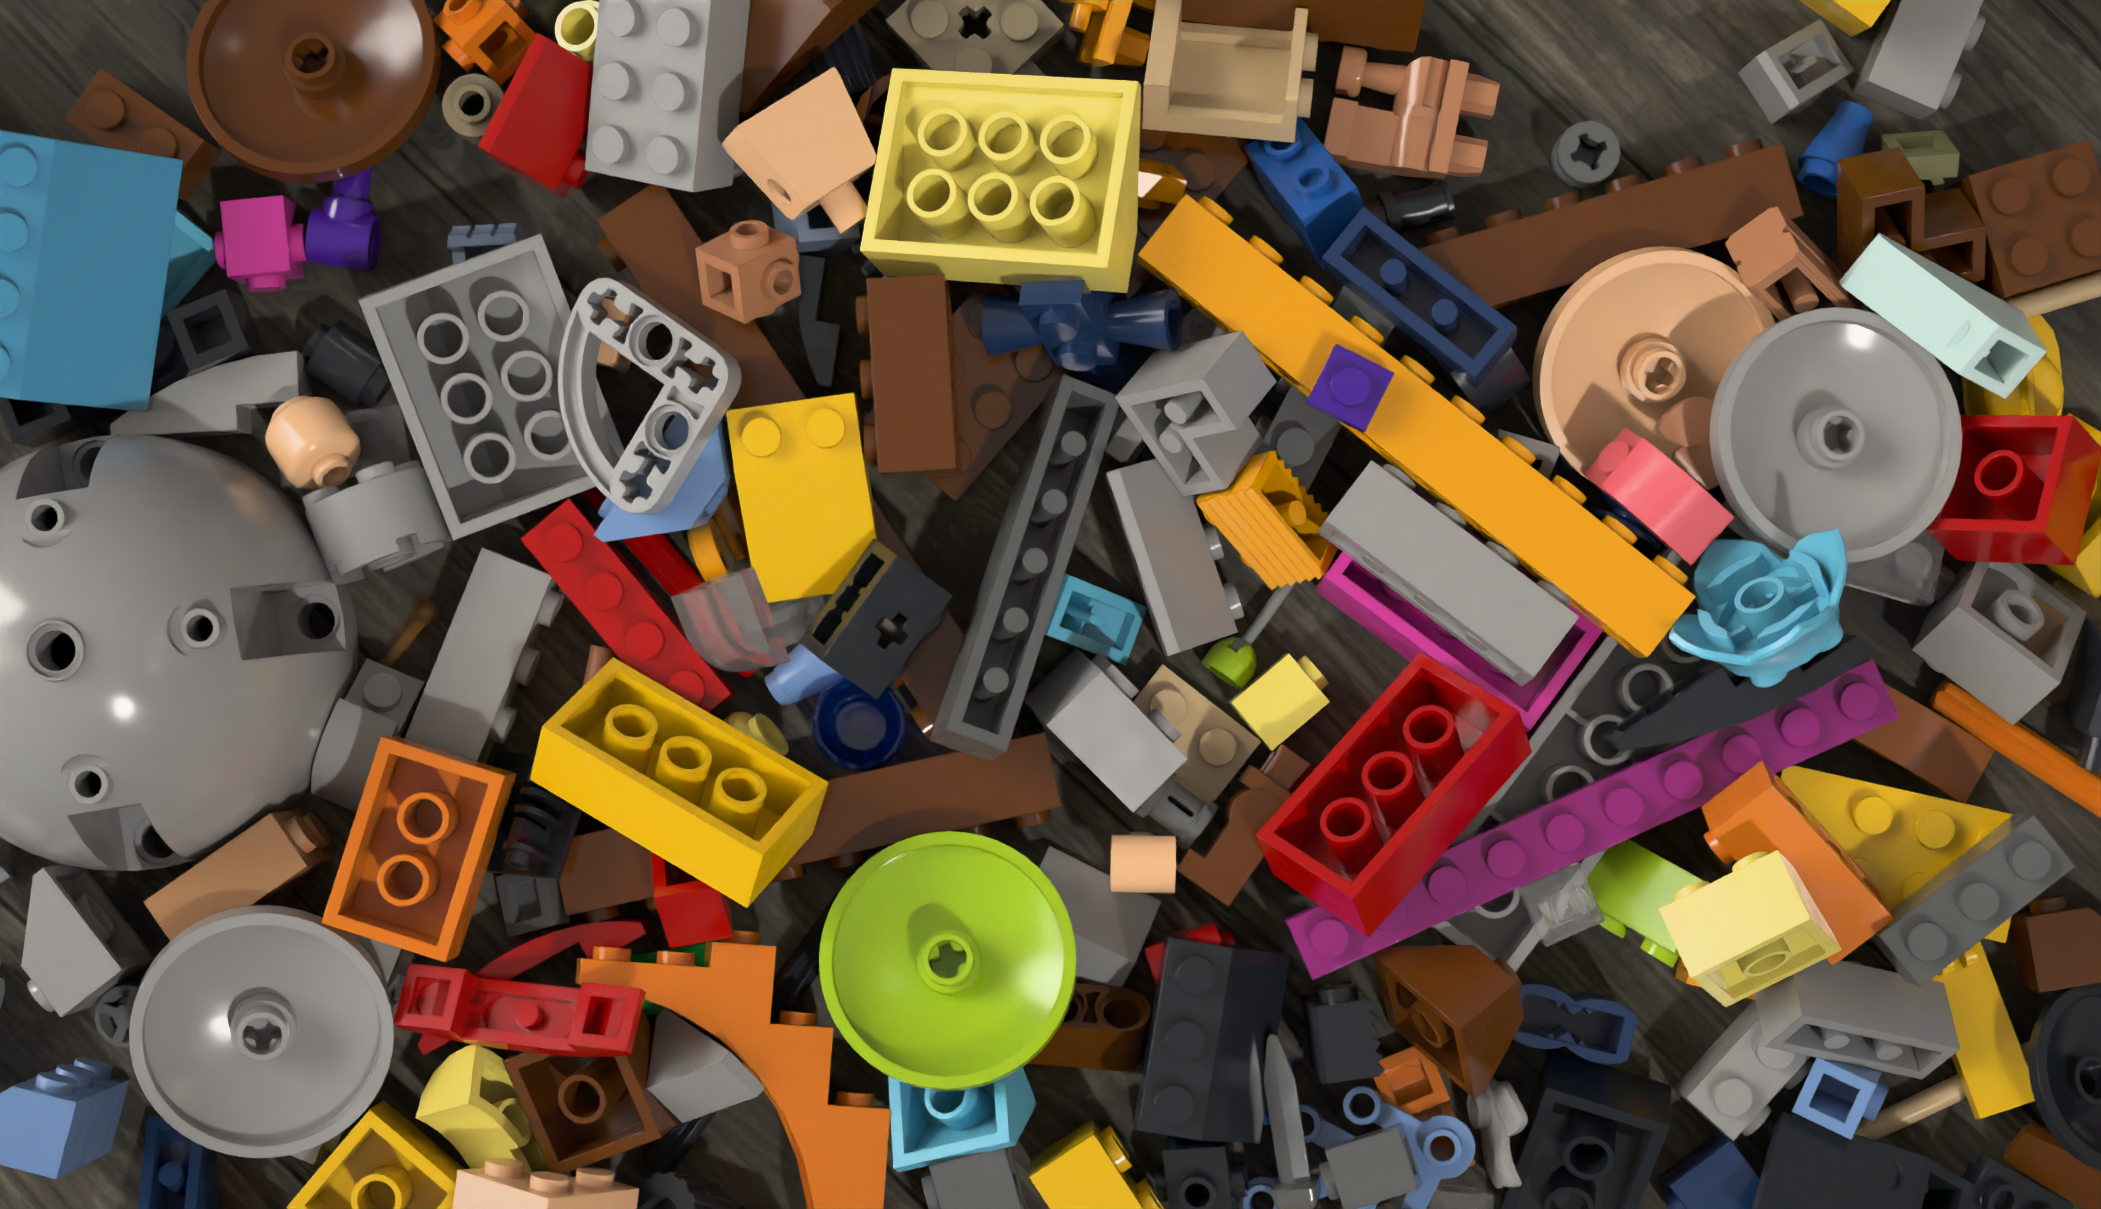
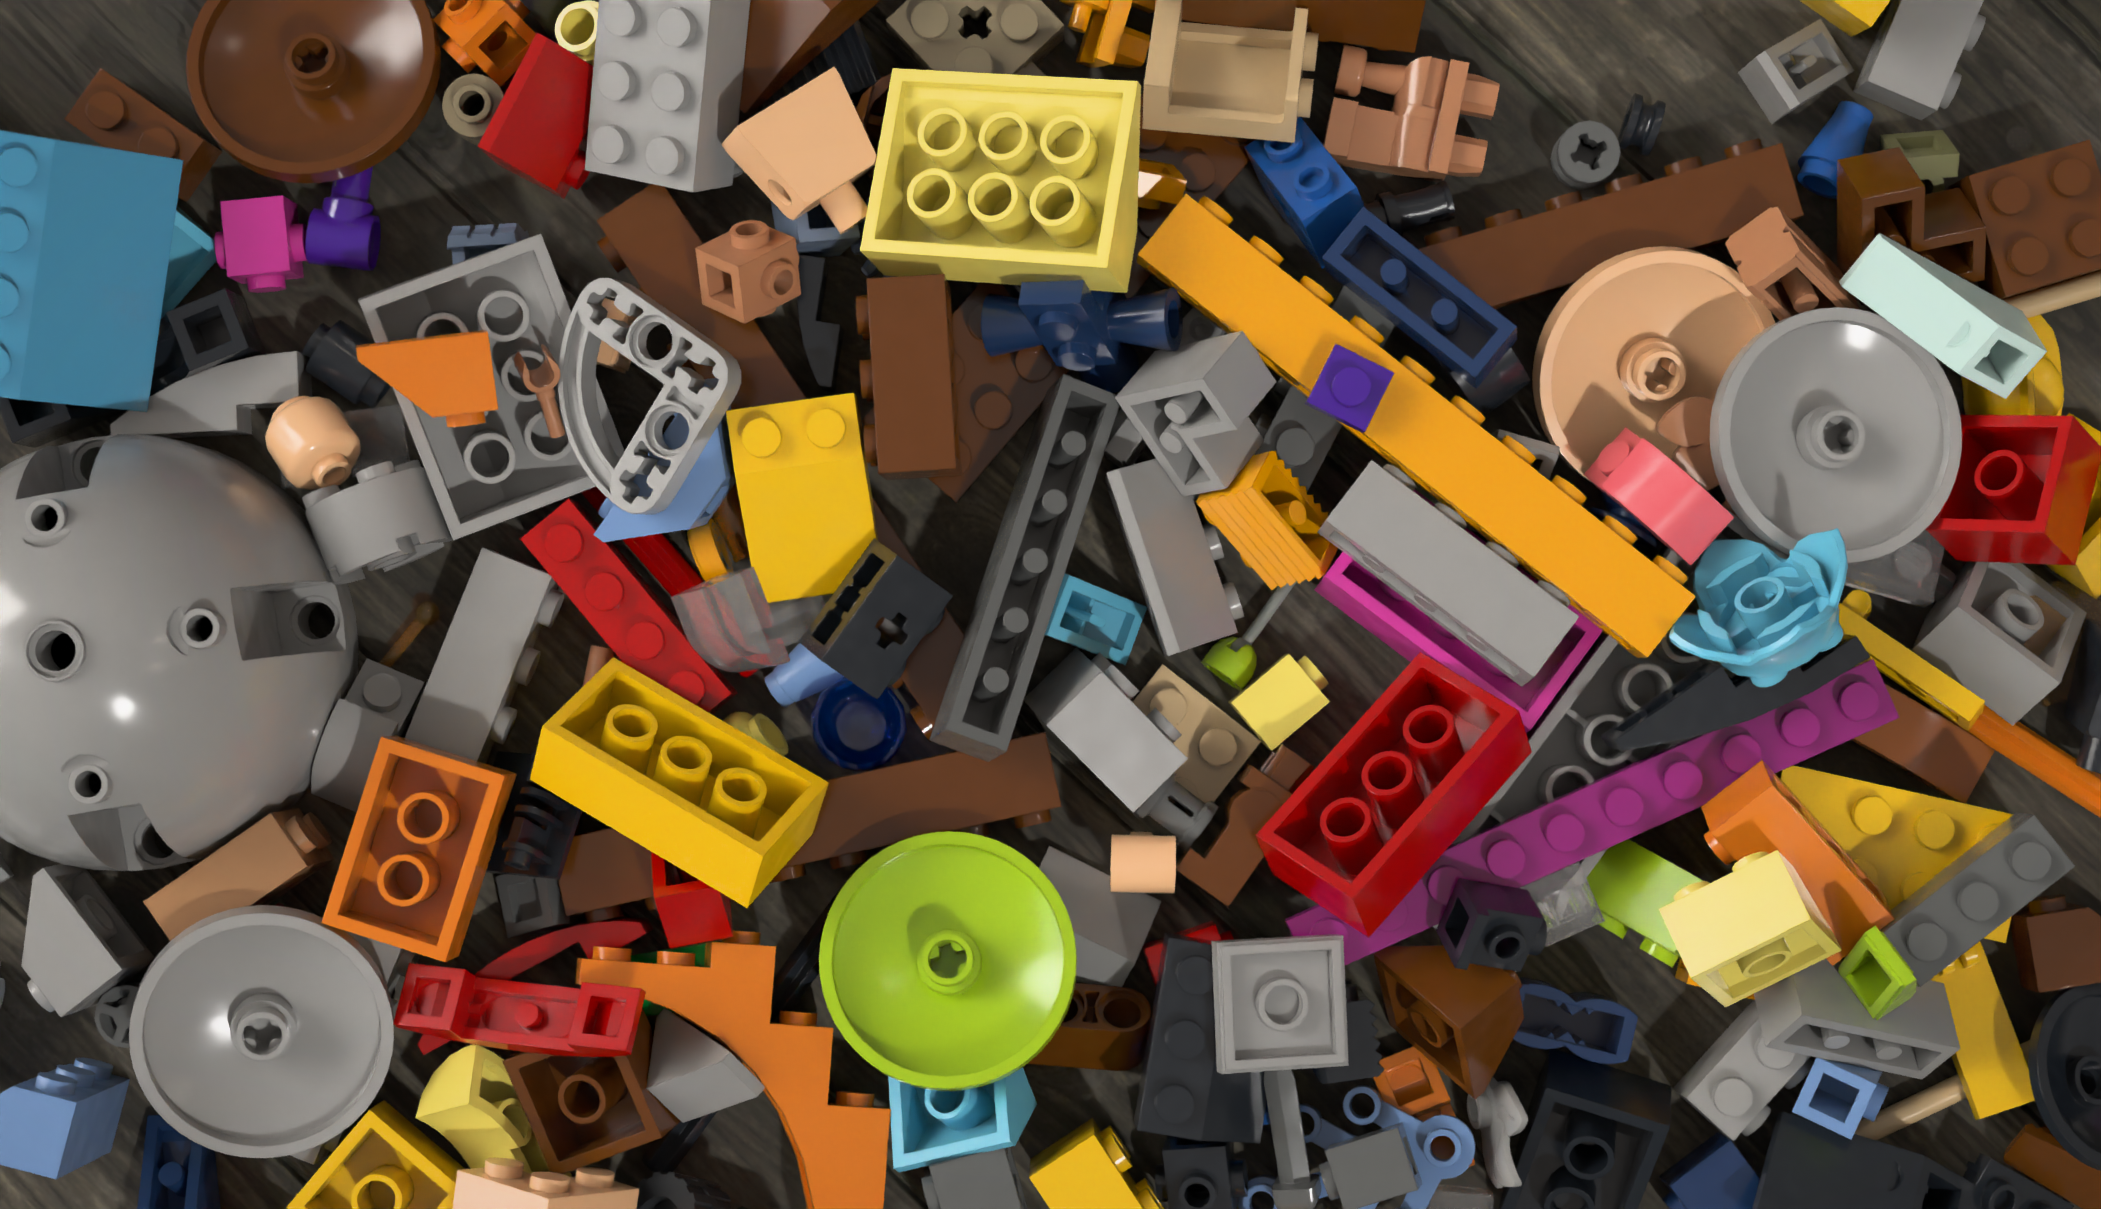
(439, 374): none -> orange slope
(542, 383): none -> nougat hand
(1279, 1003): none -> light grey plate
(1491, 926): none -> black brick
(1641, 124): none -> black bush
(1878, 974): none -> lime slope
(1906, 666): none -> yellow hinge

